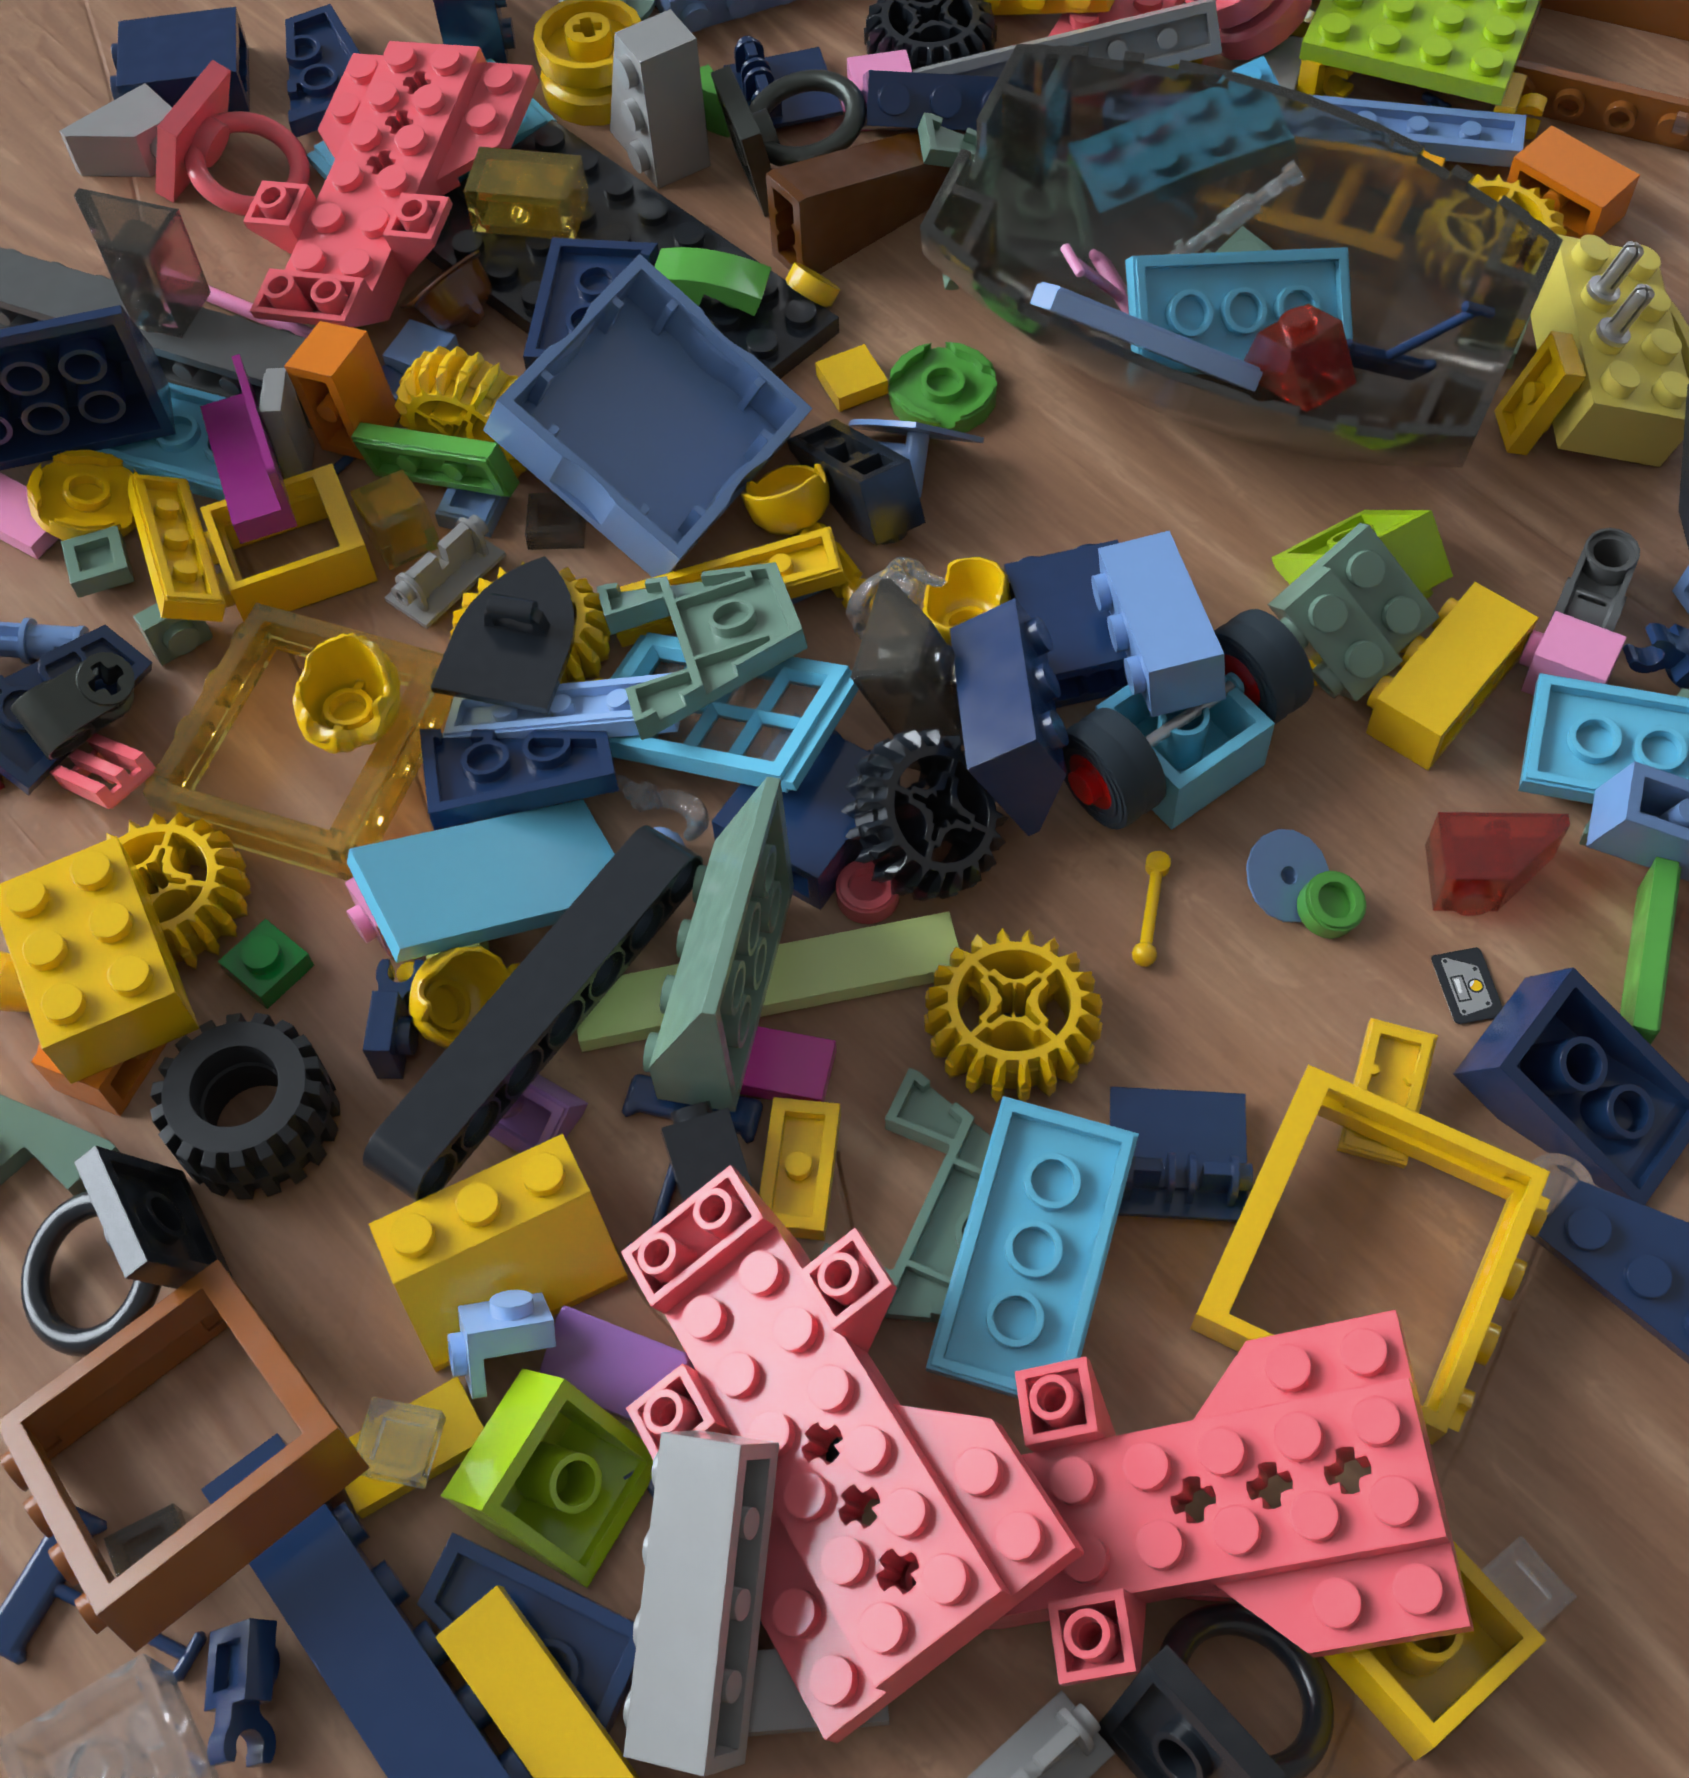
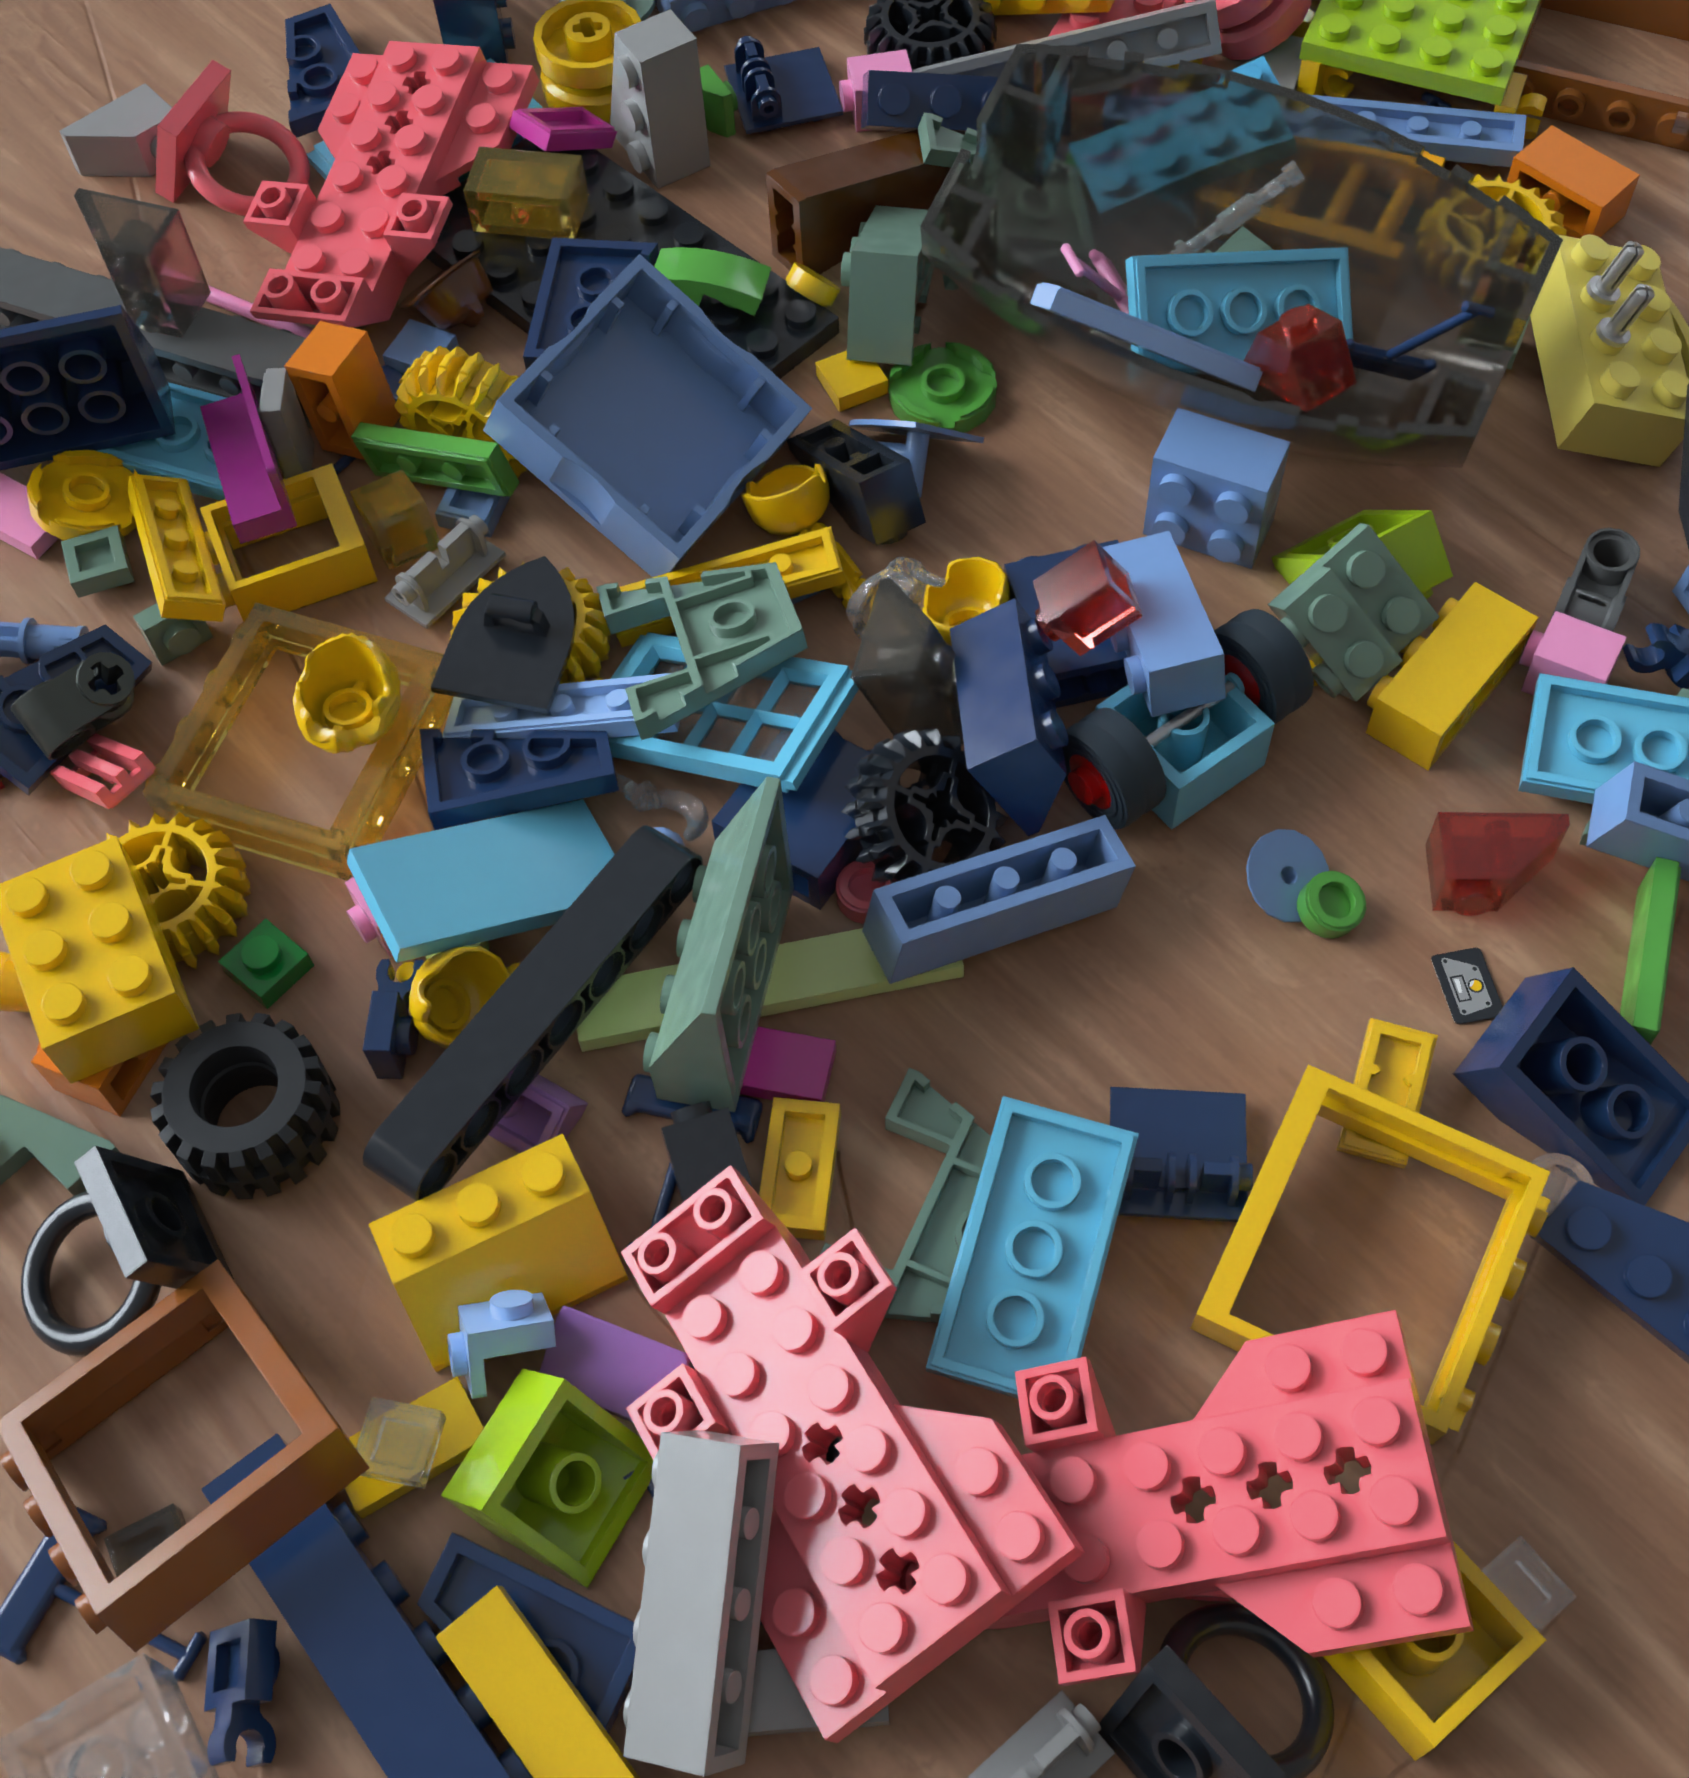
(175, 50): dark blue brick -> none
(553, 523): clear smoke tile -> none
(563, 128): none -> dark pink tile
(754, 131): pearl dark grey tile -> none
(885, 284): none -> sand green wedge
(996, 898): none -> medium blue brick
(1021, 981): yellow gear -> none
(1086, 599): none -> clear red brick
(1157, 866): yellow hinge -> none
(1215, 487): none -> medium blue brick
(1540, 393): yellow plate -> none

